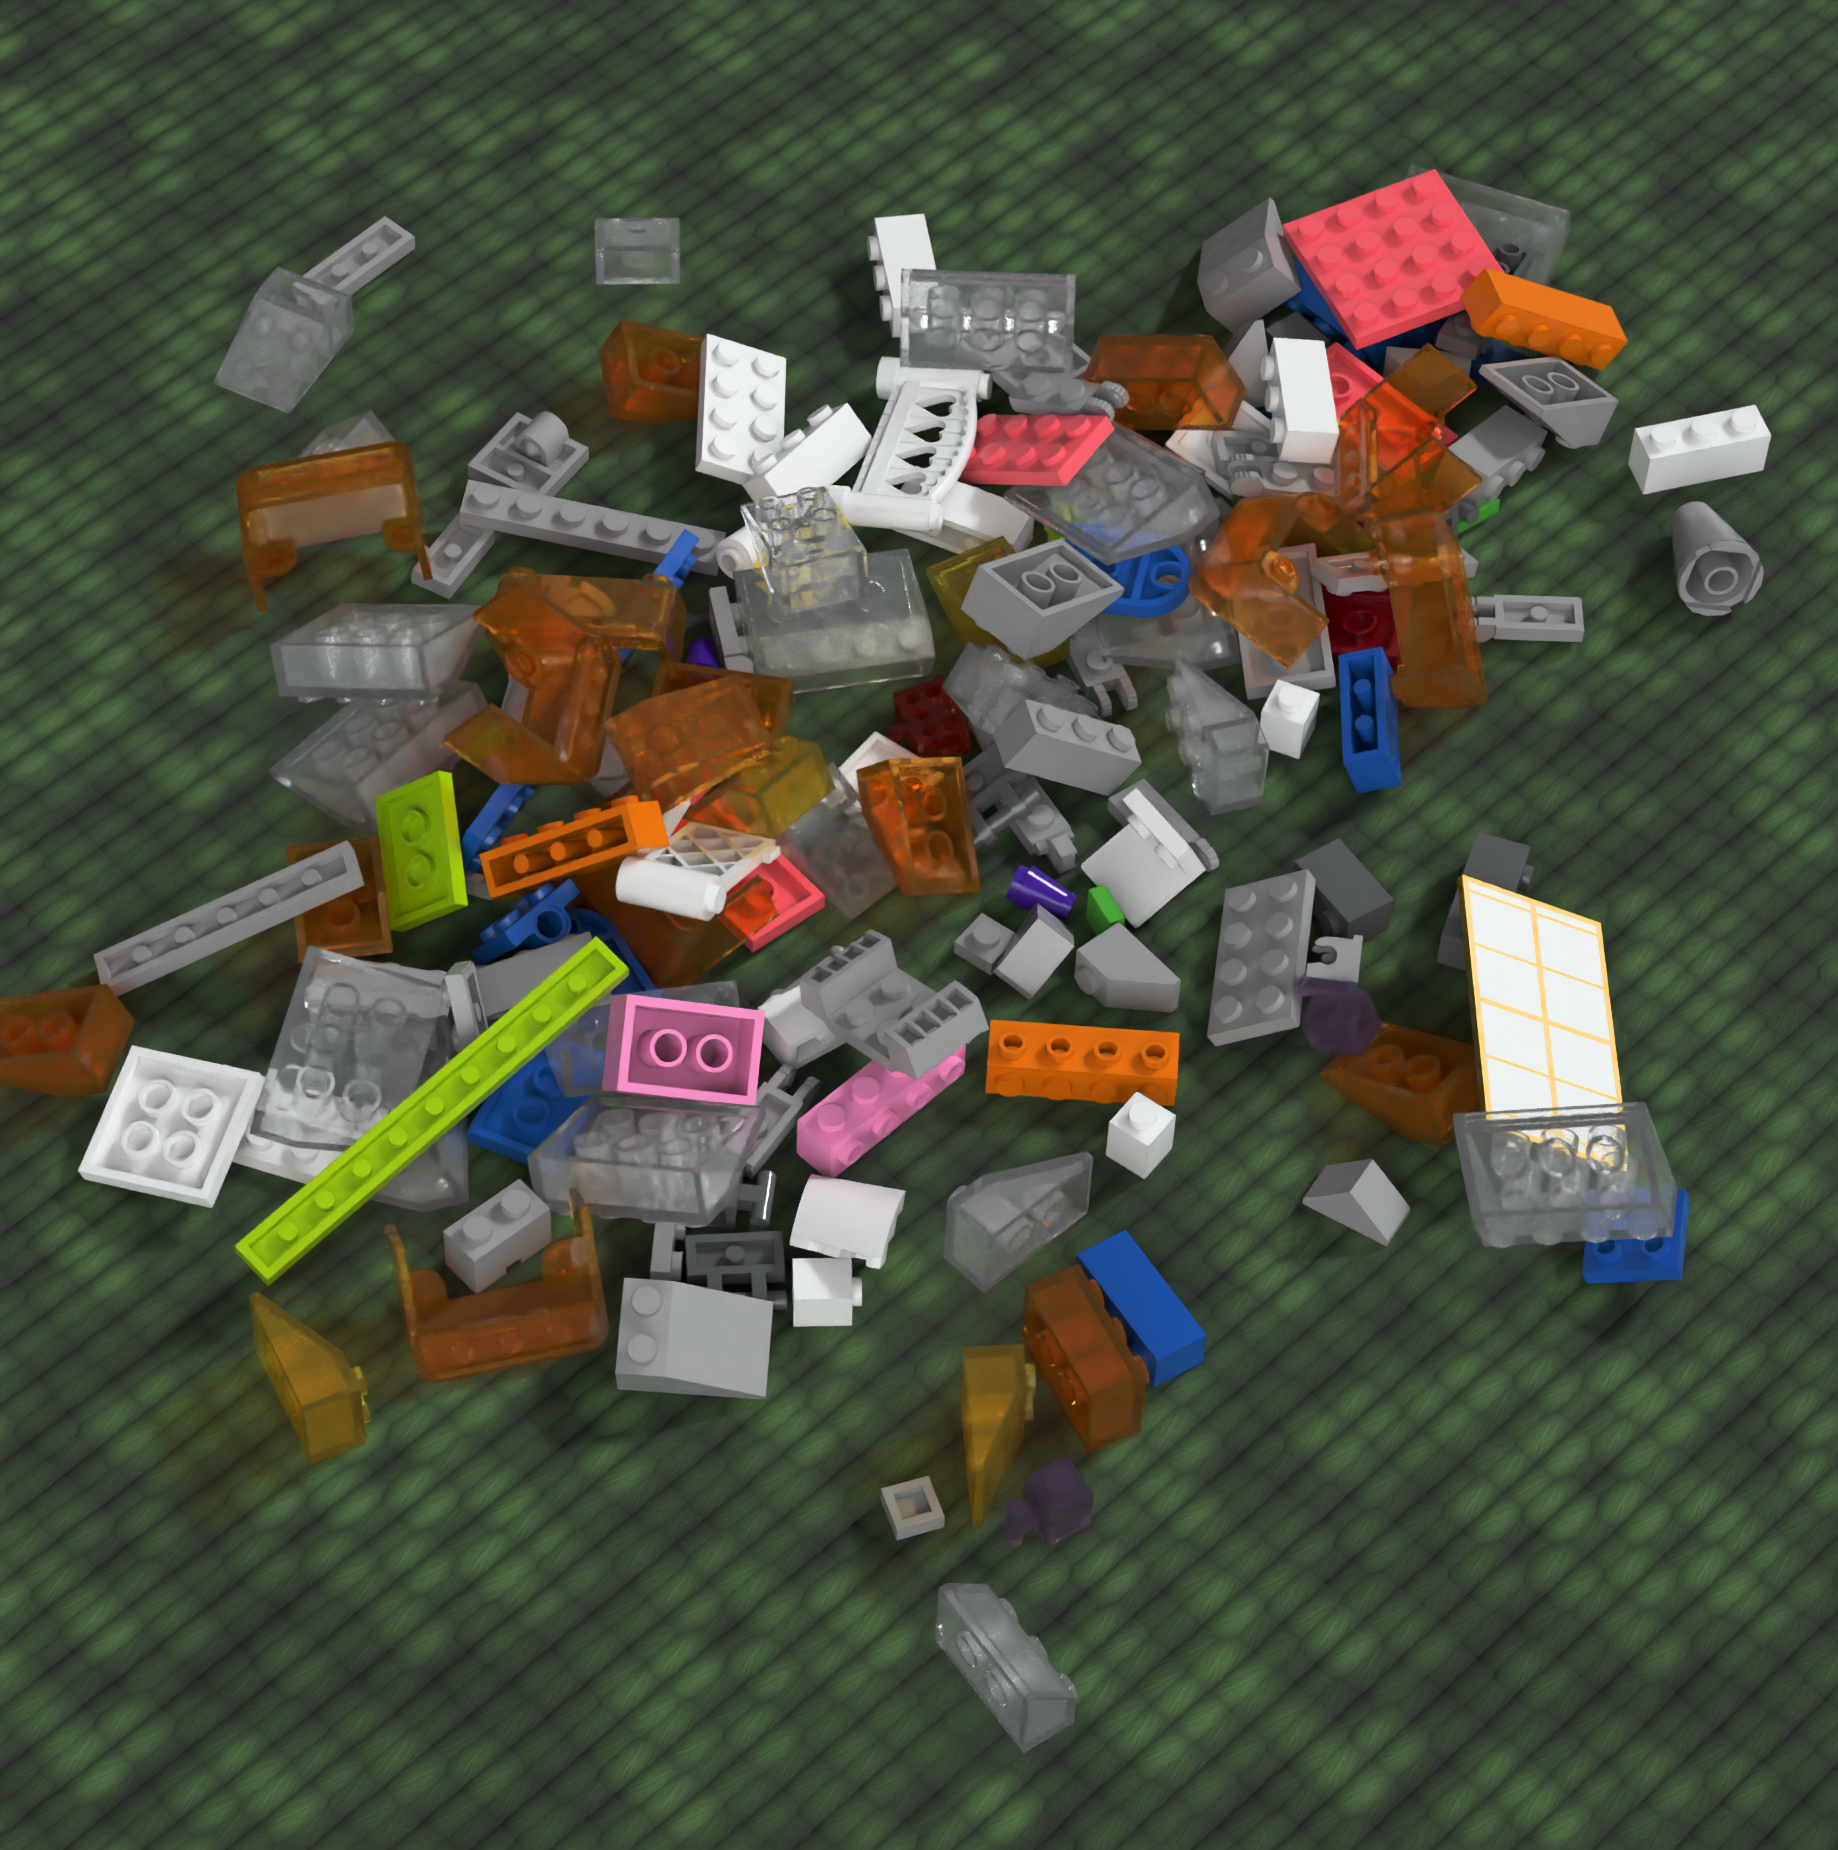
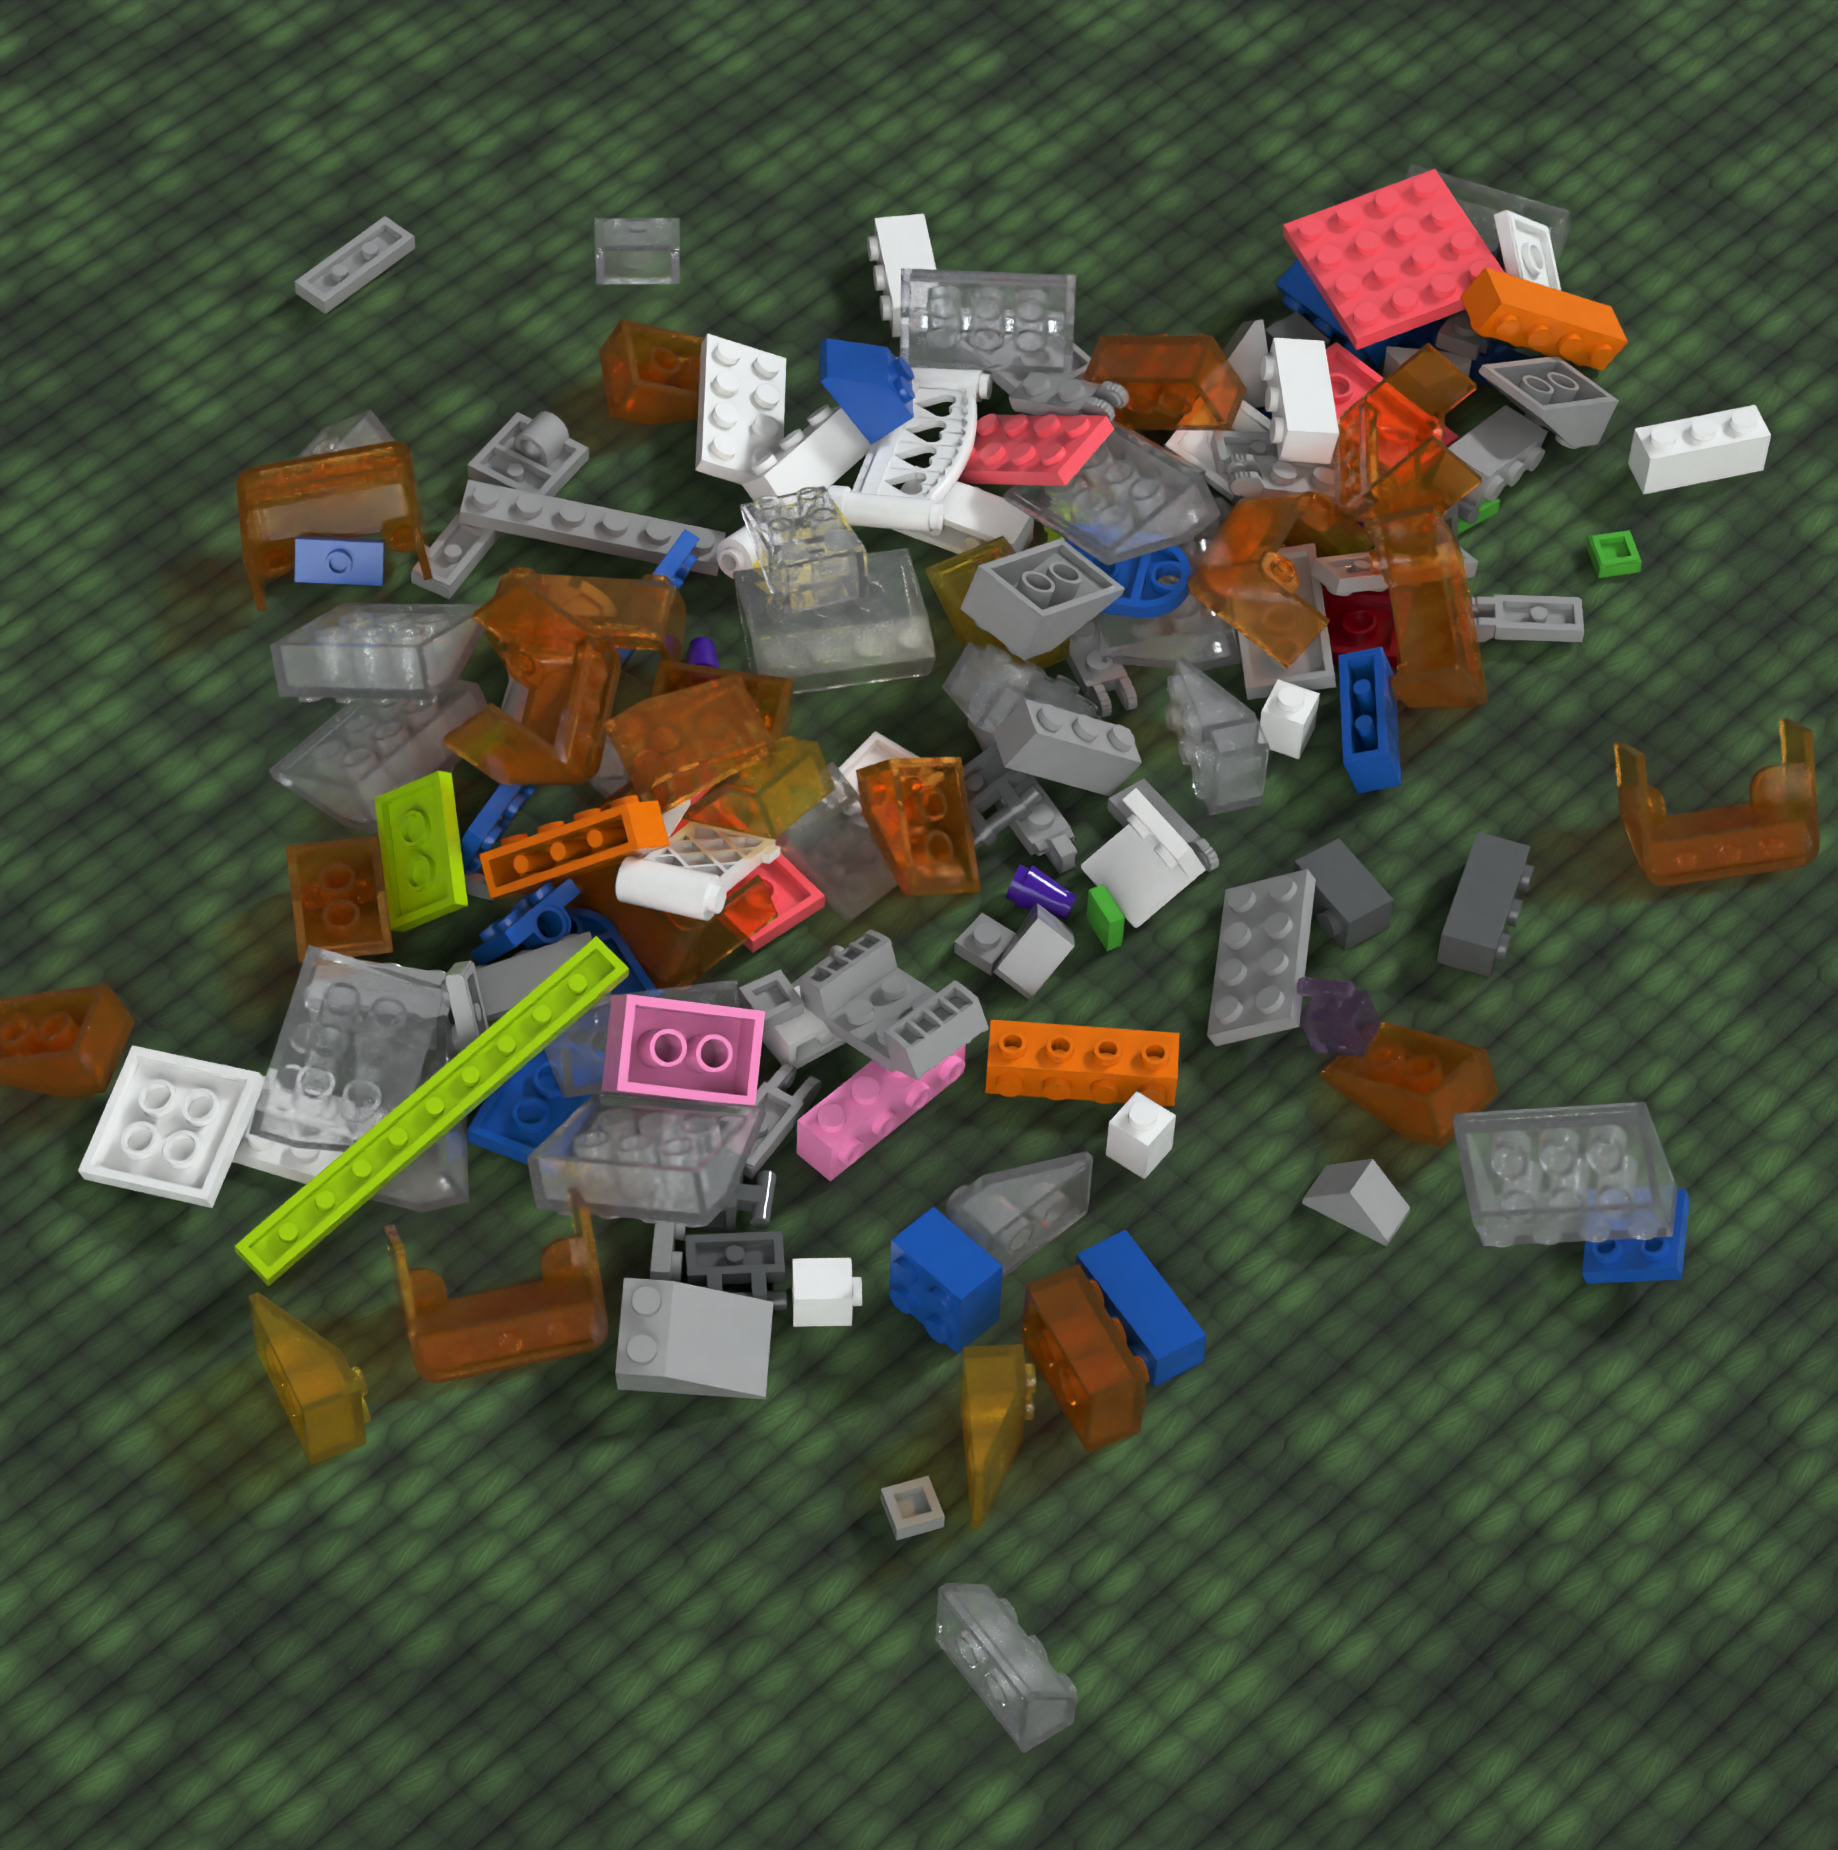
(229, 919): light grey plate -> none
(286, 339): clear slope -> none
(340, 560): none -> plate
(496, 1235): light grey brick -> none
(724, 622): light grey hinge -> none
(774, 996): none -> light grey plate
(847, 1219): white slope -> none
(868, 385): none -> blue slope
(929, 721): clear red piece -> none
(945, 1280): none -> blue brick
(1053, 1503): clear purple brick -> none
(1125, 973): light grey slope -> none
(1247, 268): light grey slope -> none
(1342, 958): light grey hinge -> none
(1526, 249): none -> white tile
(1536, 1002): white piece -> none
(1613, 554): none -> bright green tile
(1712, 561): light grey cone -> none
(1760, 837): none -> clear orange windscreen

